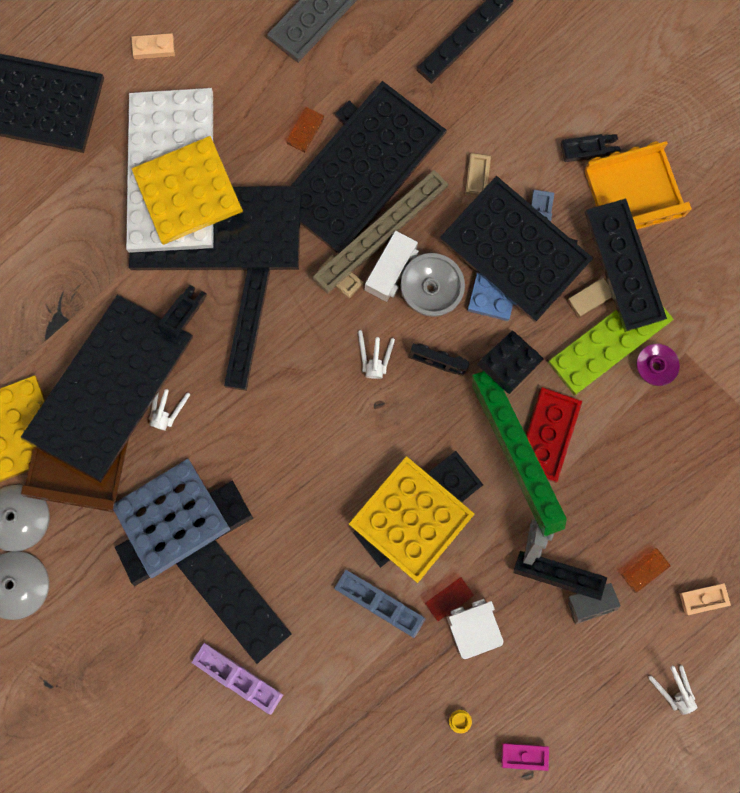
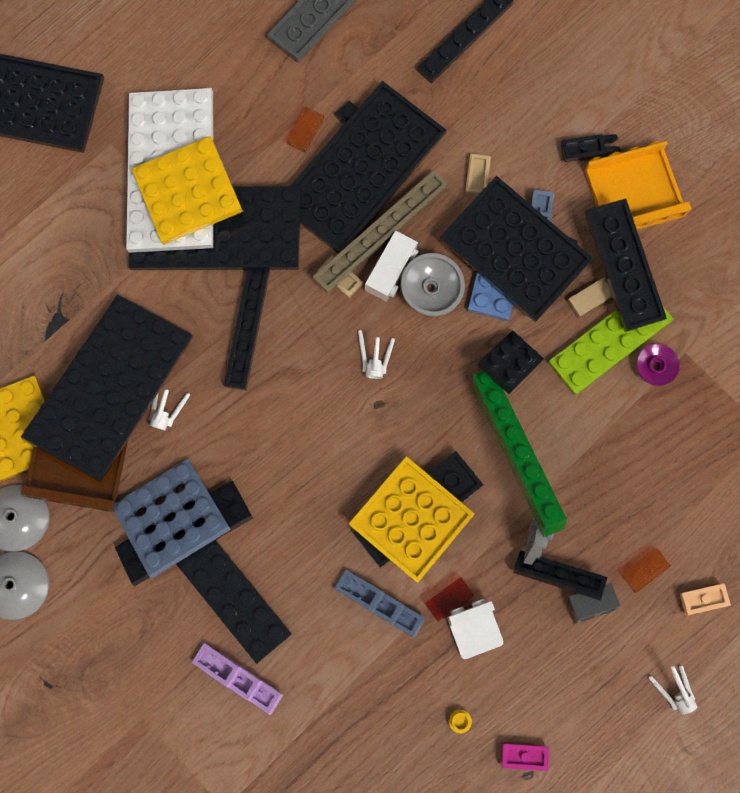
(153, 46): light nougat plate -> none
(181, 312): black hinge -> none
(438, 359): black hinge -> none
(552, 429): red tile -> none

